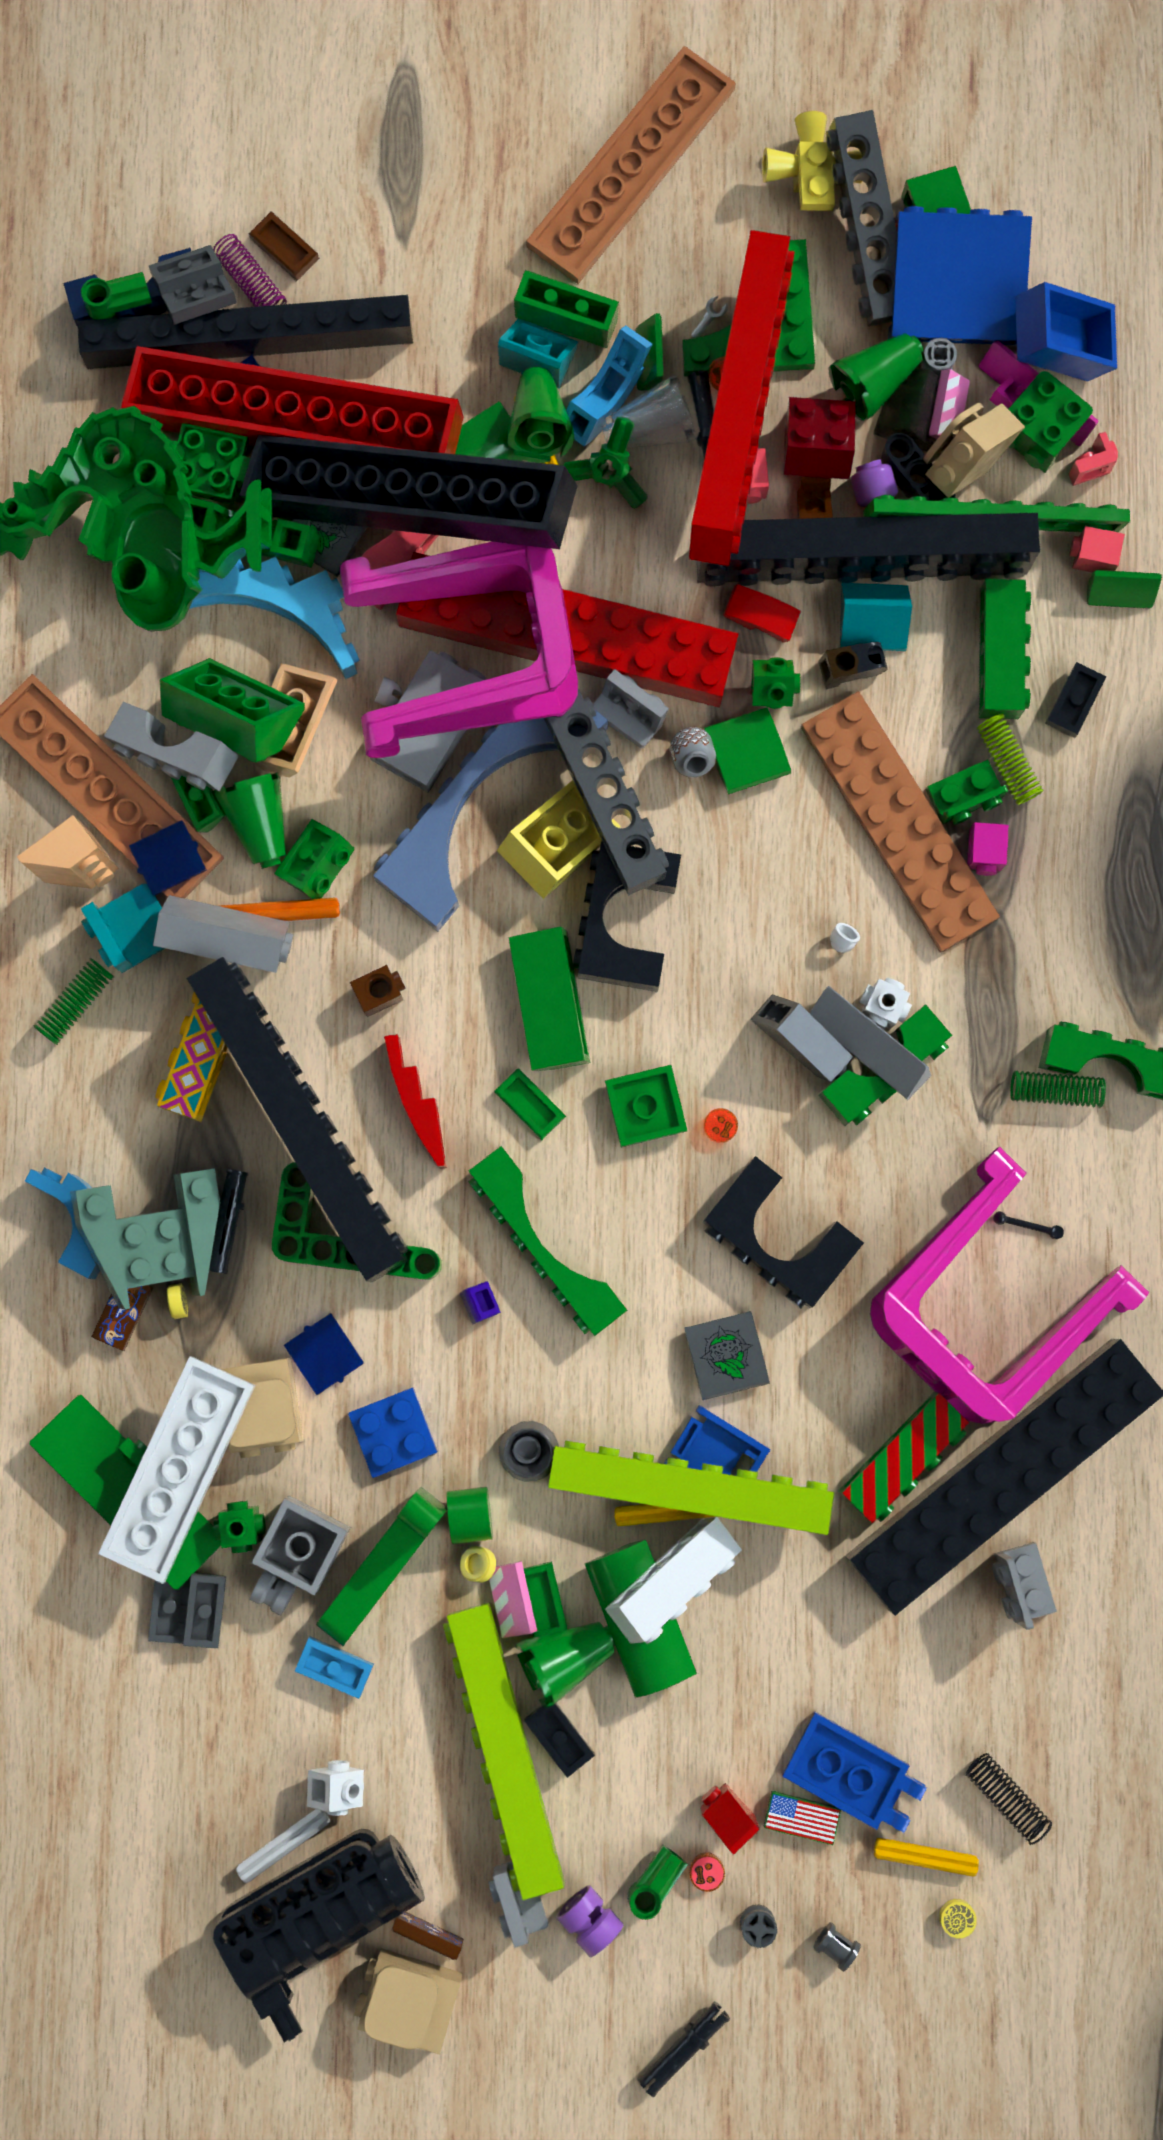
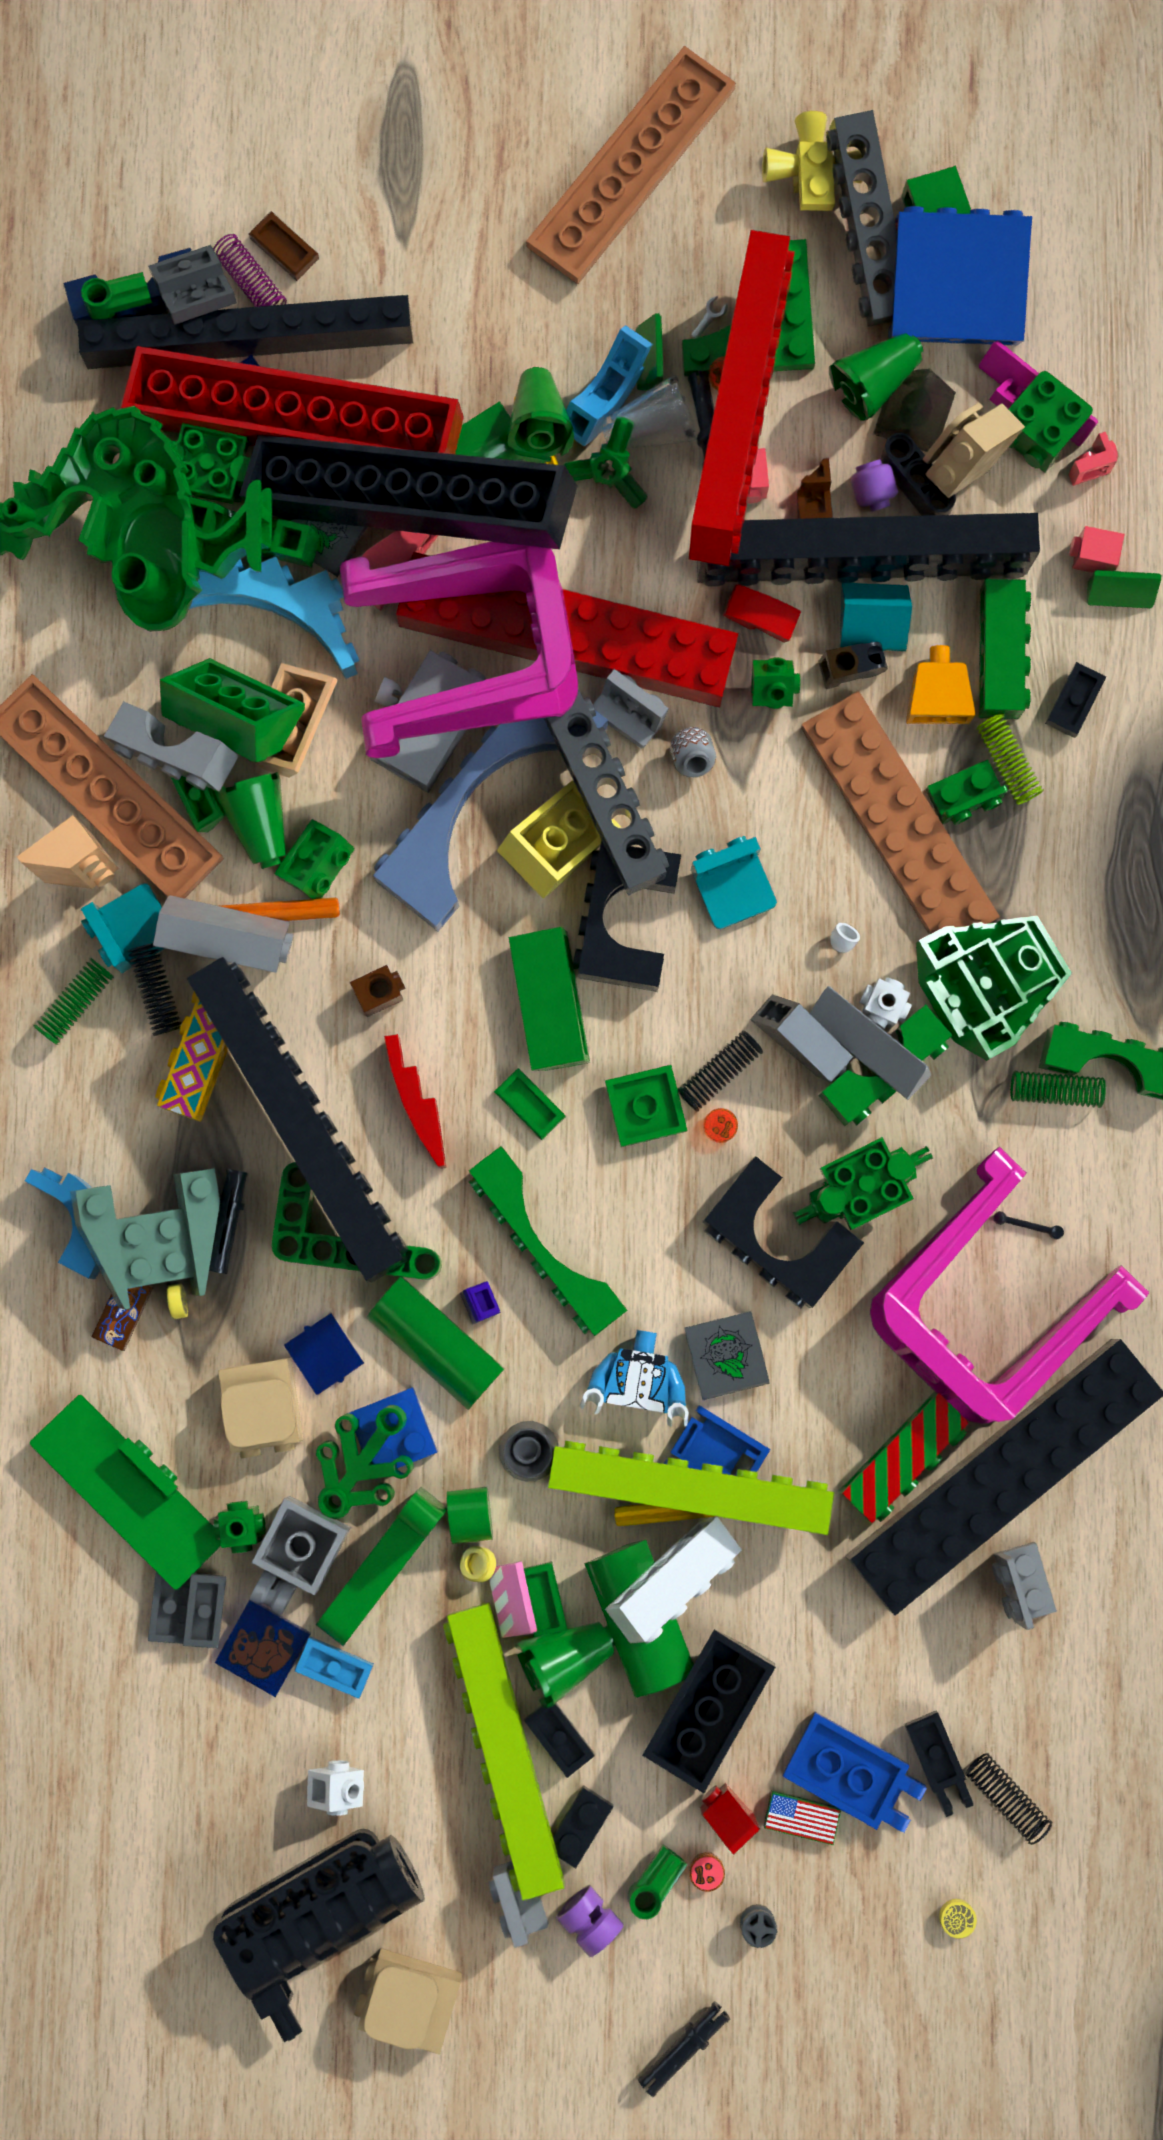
(152, 994): none -> black piece
(167, 857): clear blue piece -> none
(176, 1469): white plate -> none
(263, 1648): none -> tile
(282, 1845): white axle -> none
(359, 1466): none -> green plant
(428, 1935): reddish brown tile -> none
(435, 1342): none -> green brick
(533, 346): teal slope -> none
(566, 309): green brick -> none
(581, 1826): none -> black plate
(639, 1380): none -> torso
(682, 1091): none -> black piece
(709, 1710): none -> black slope
(733, 882): none -> teal bracket
(748, 751): green slope -> none
(819, 438): dark red brick -> none
(837, 1947): dark grey bush -> none
(863, 1184): none -> green piece
(926, 1857): yellow axle -> none
(936, 363): light grey wheel -> none
(938, 1759): none -> black hinge
(940, 691): none -> light orange torso
(949, 401): bright pink tile -> none
(987, 848): dark pink brick -> none
(990, 980): none -> green wedge
(1050, 517): green plate -> none
(1066, 332): blue piece -> none

